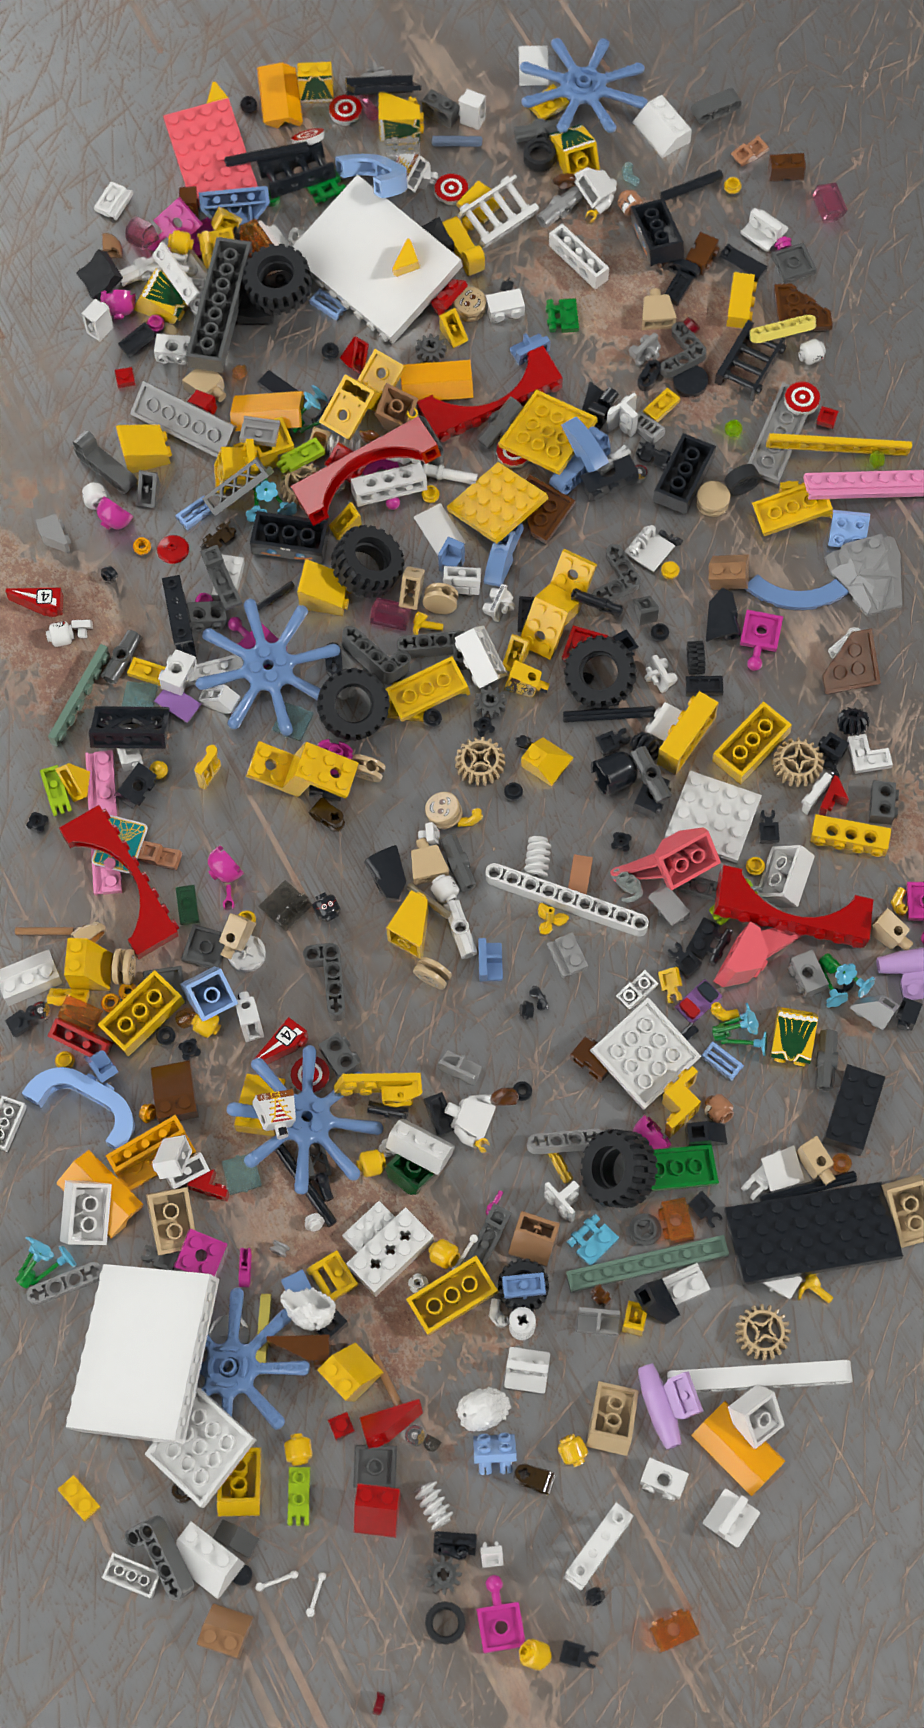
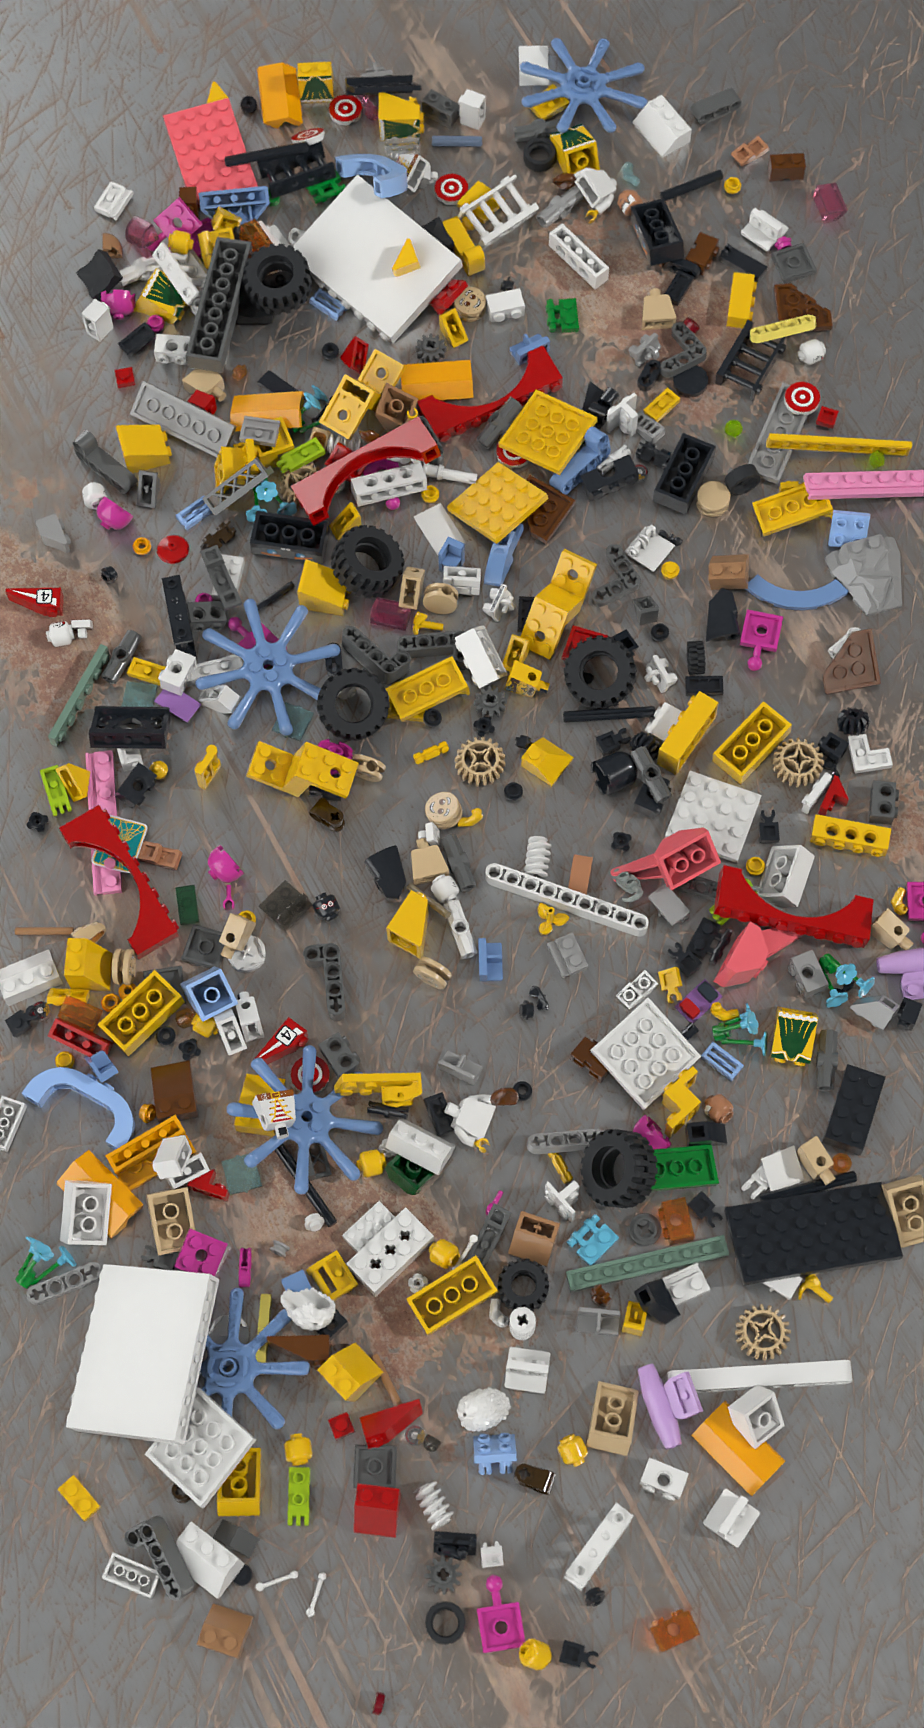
(230, 1032): none -> white brick
(323, 1181): black arm -> none
(431, 752): none -> yellow axle
(523, 1285): medium blue panel -> none
(584, 444): medium blue slope -> none
(603, 604): black pin -> none

